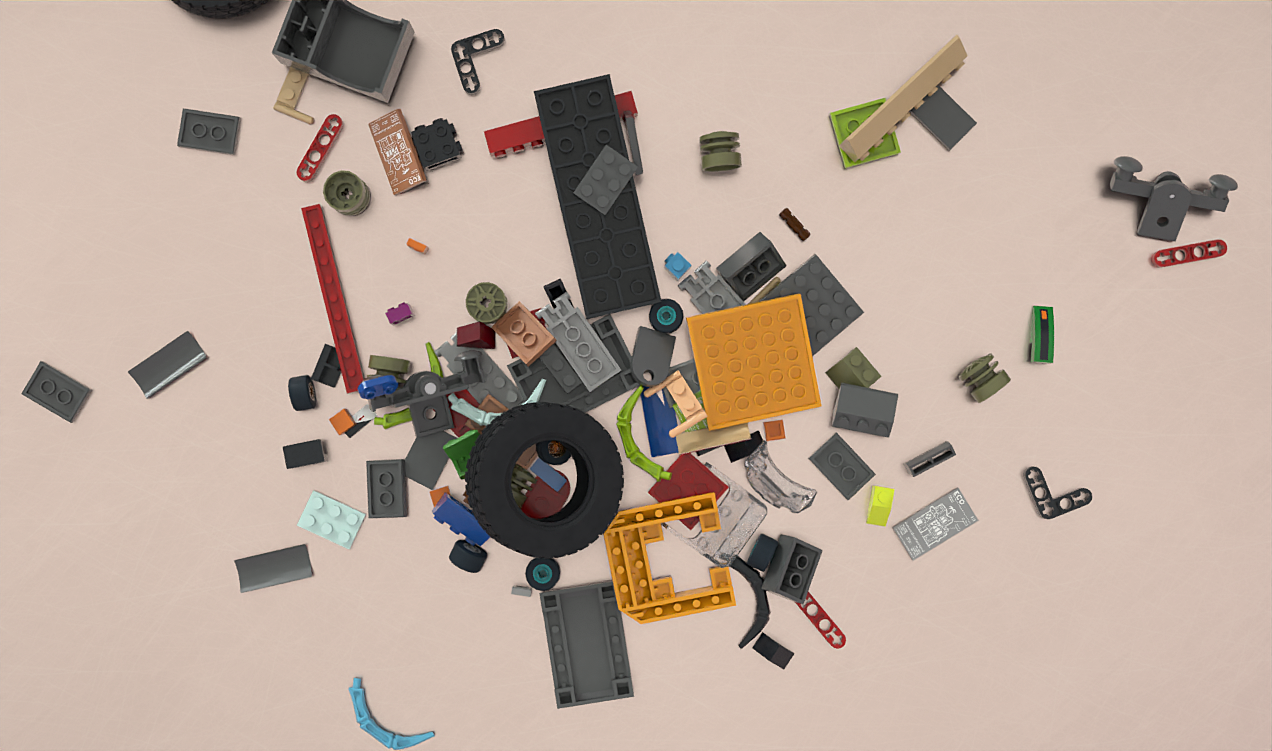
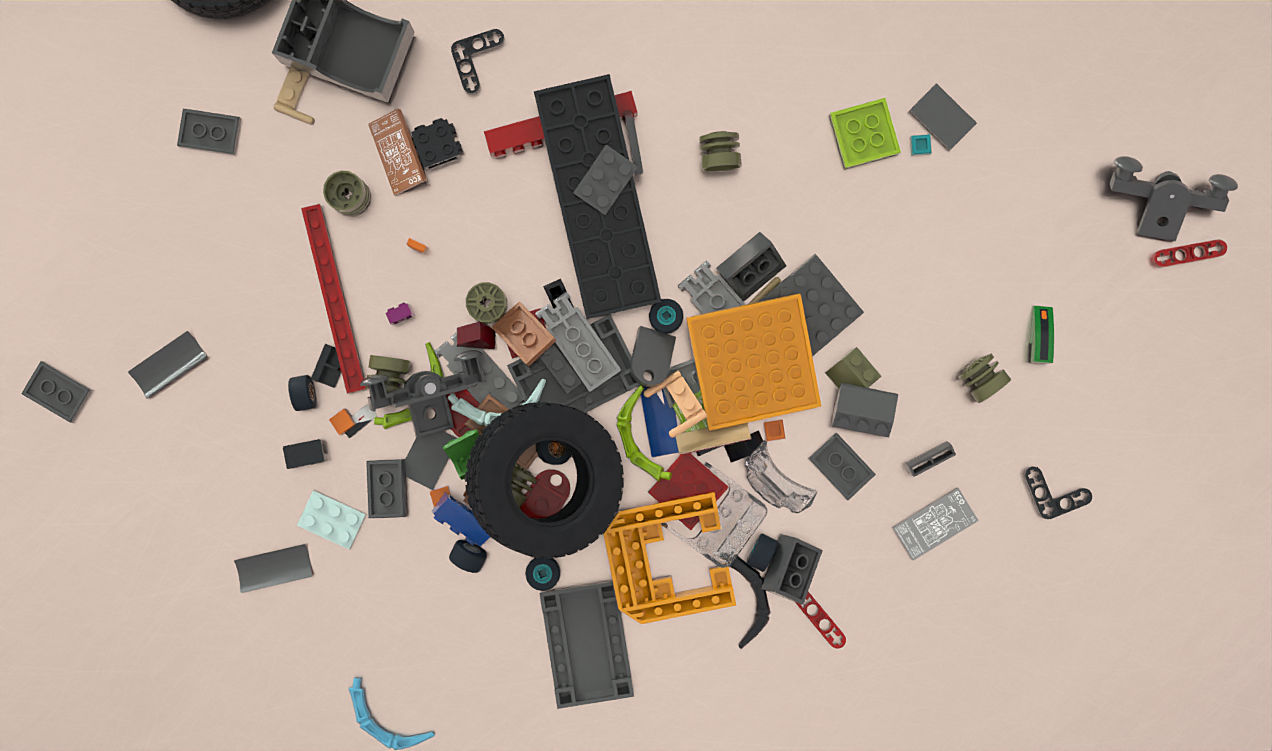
(322, 149): red beam -> none
(377, 387): blue plate -> none
(522, 591): light grey tile -> none
(548, 474): medium blue sticker -> none
(677, 265): dark azure brick -> none
(773, 651): black slope -> none
(794, 224): reddish brown axle -> none
(880, 505): neon yellow slope -> none
(904, 99): tan slope -> none
(920, 144): none -> teal tile

